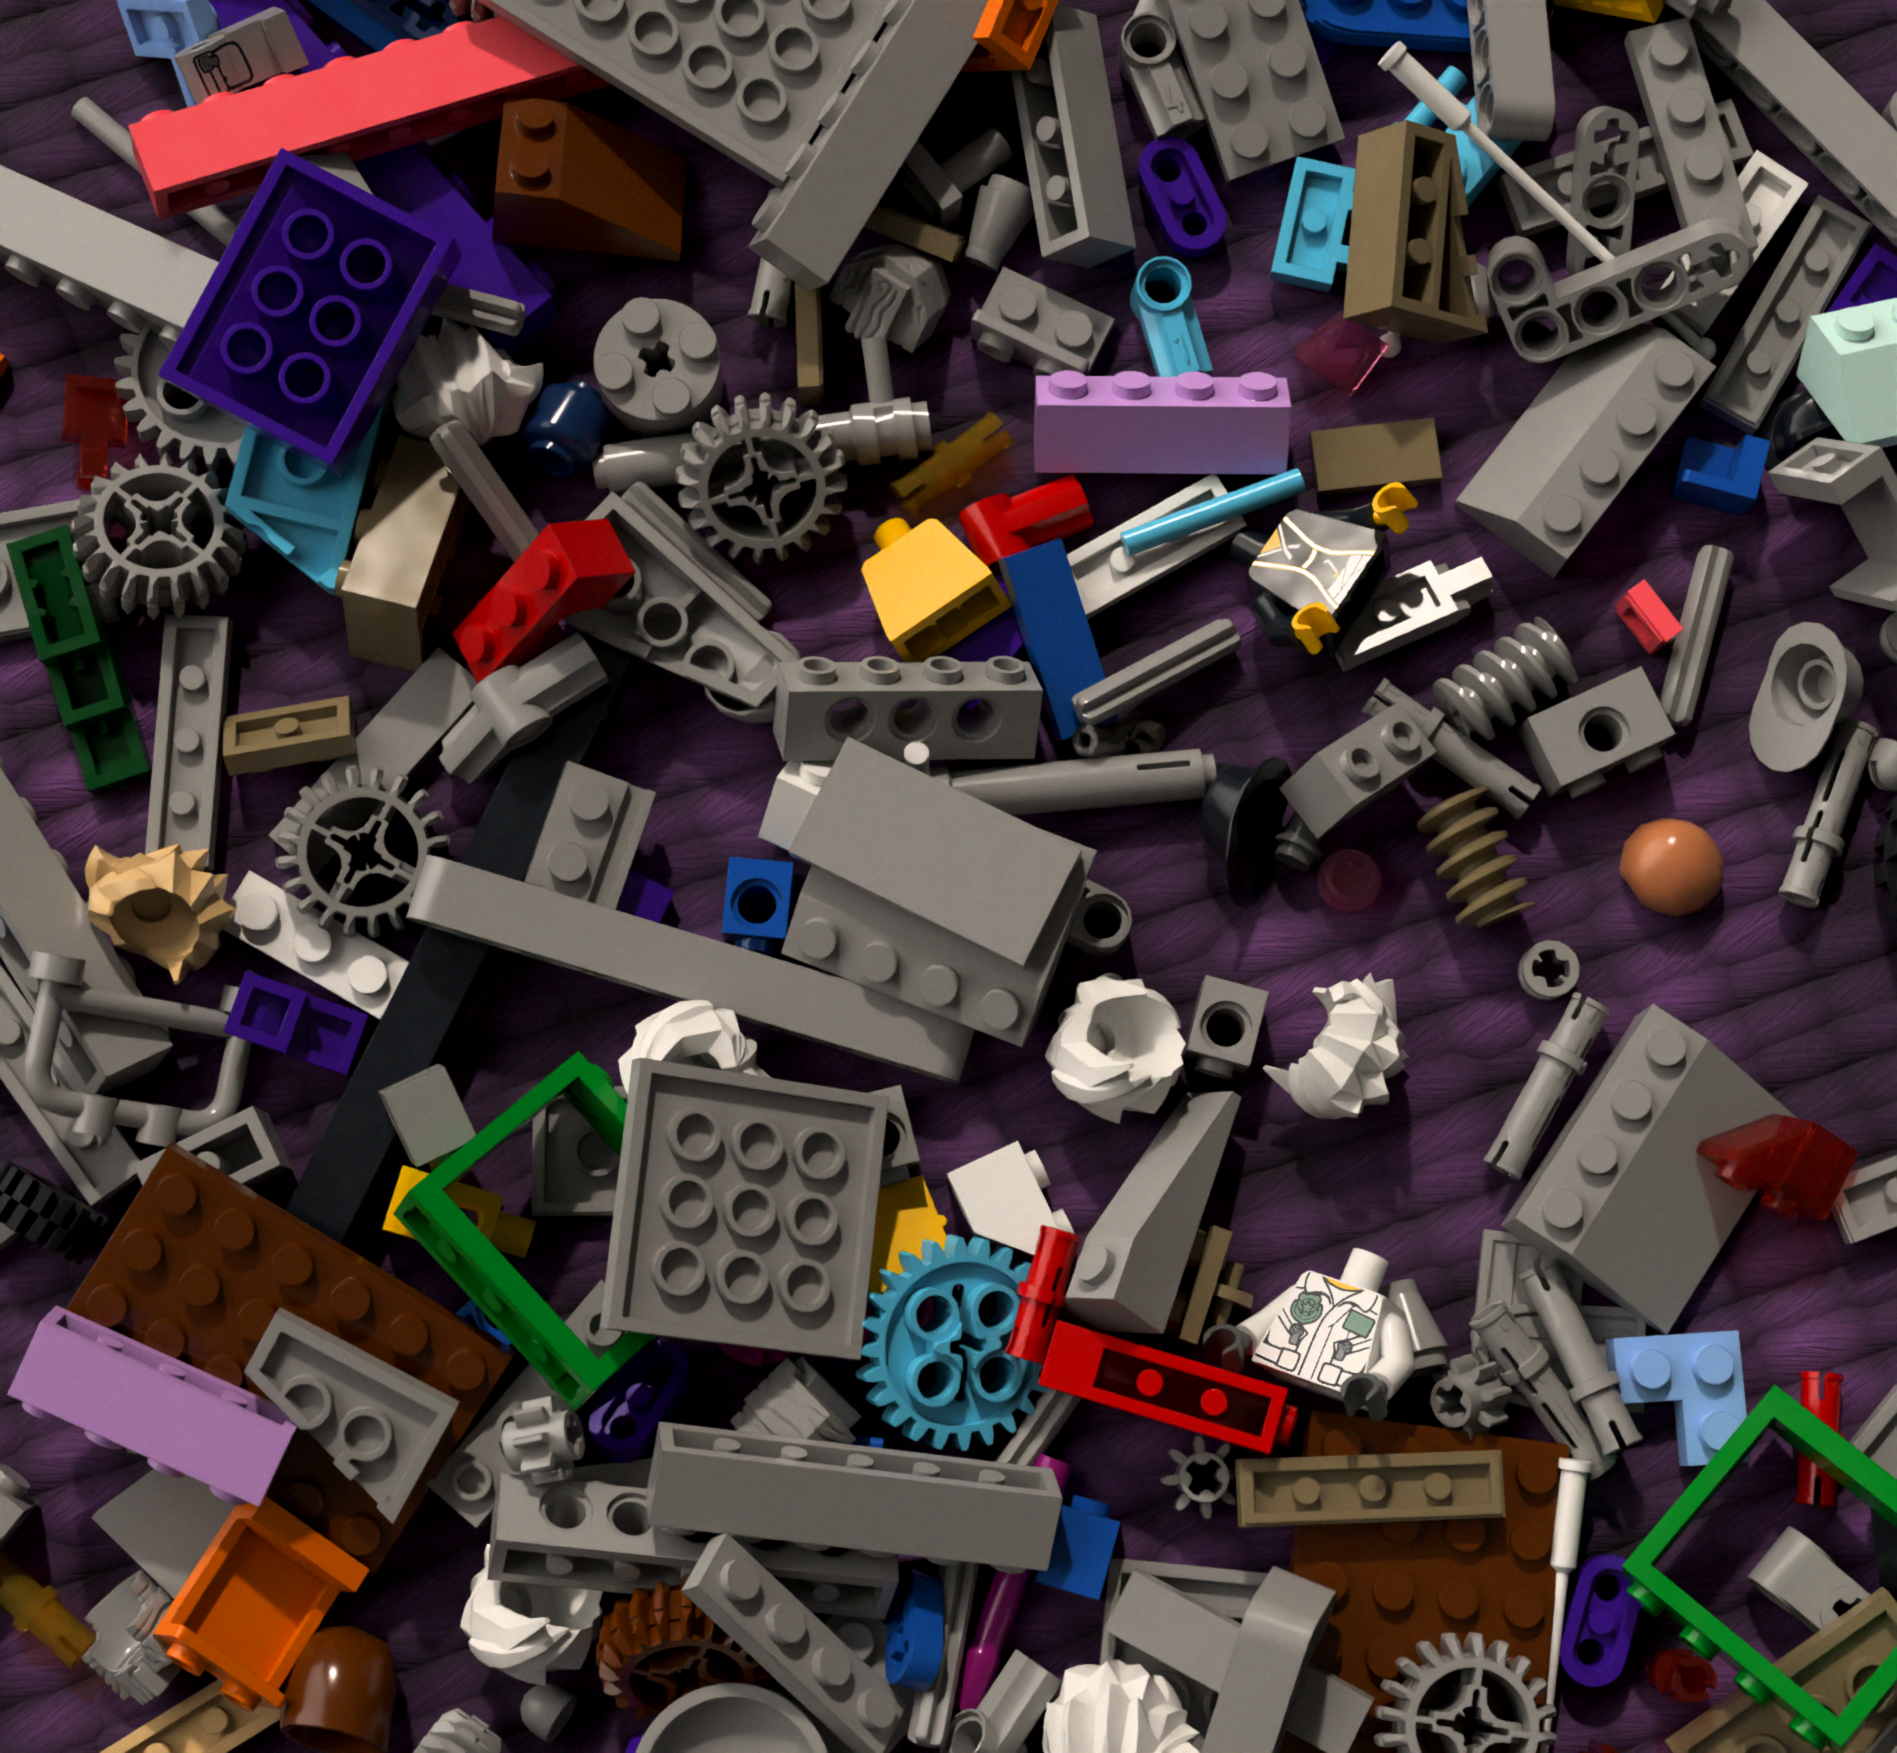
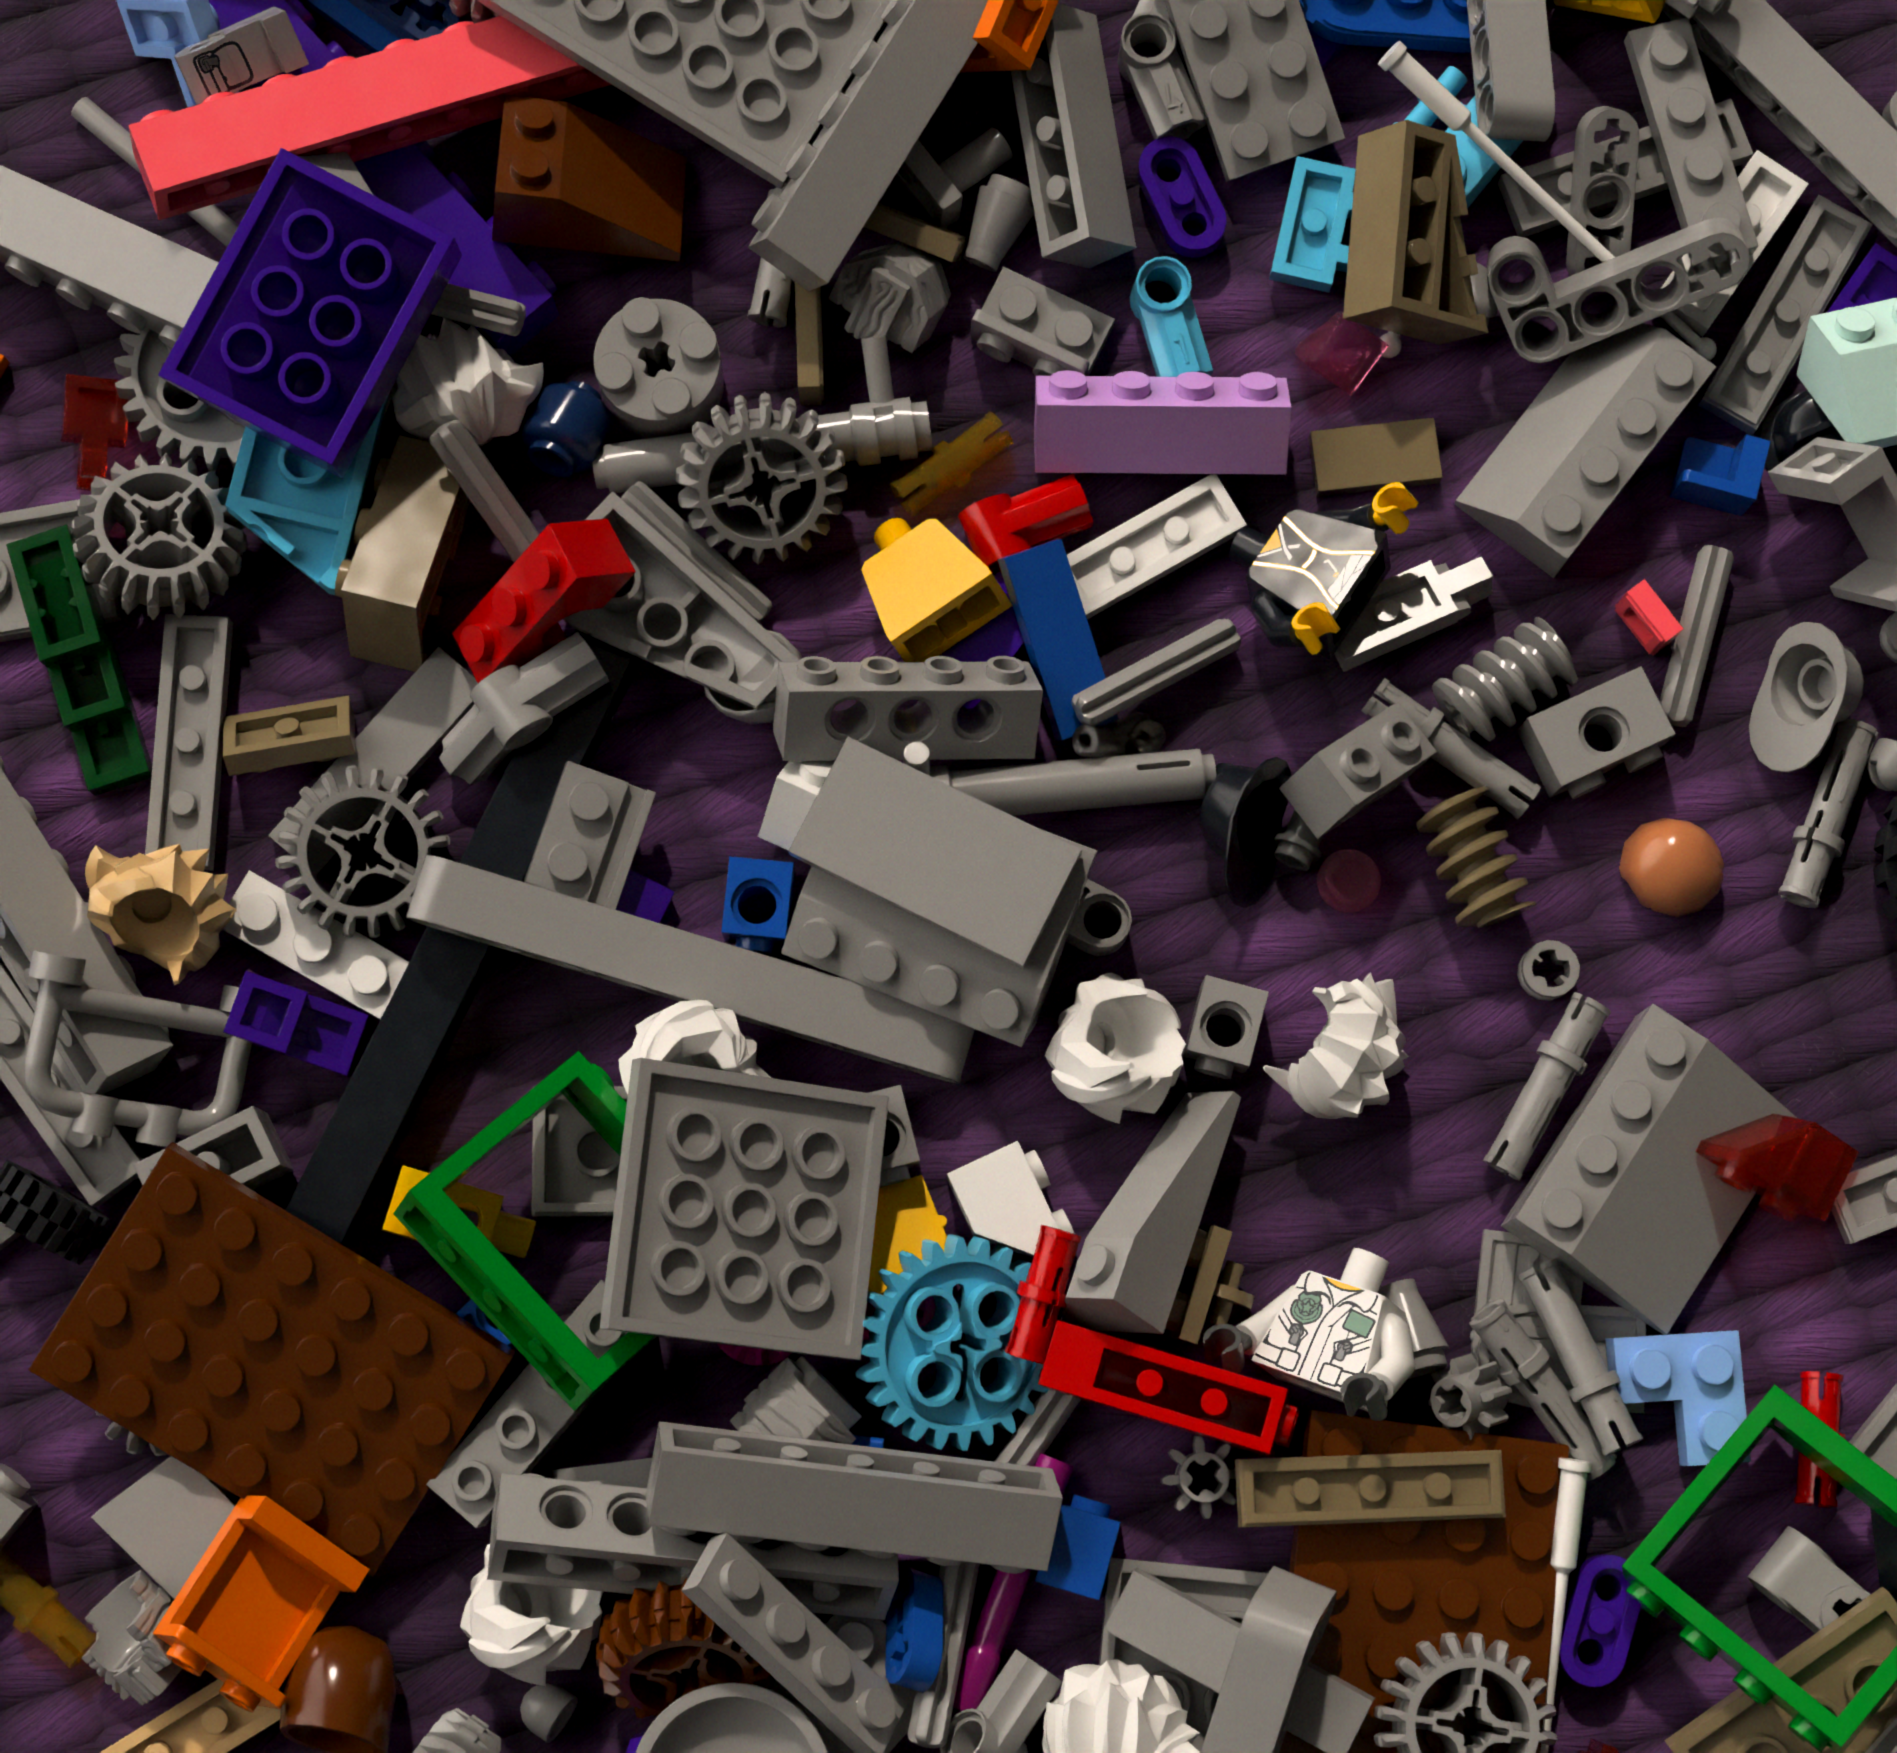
(153, 1407): lavender brick -> none
(355, 1405): light grey wing -> none
(428, 1116): light grey brick -> none
(543, 1440): light grey gear -> none
(636, 1404): dark purple plate -> none
(1213, 512): medium azure bar -> none
(1694, 1671): clear red pin -> none

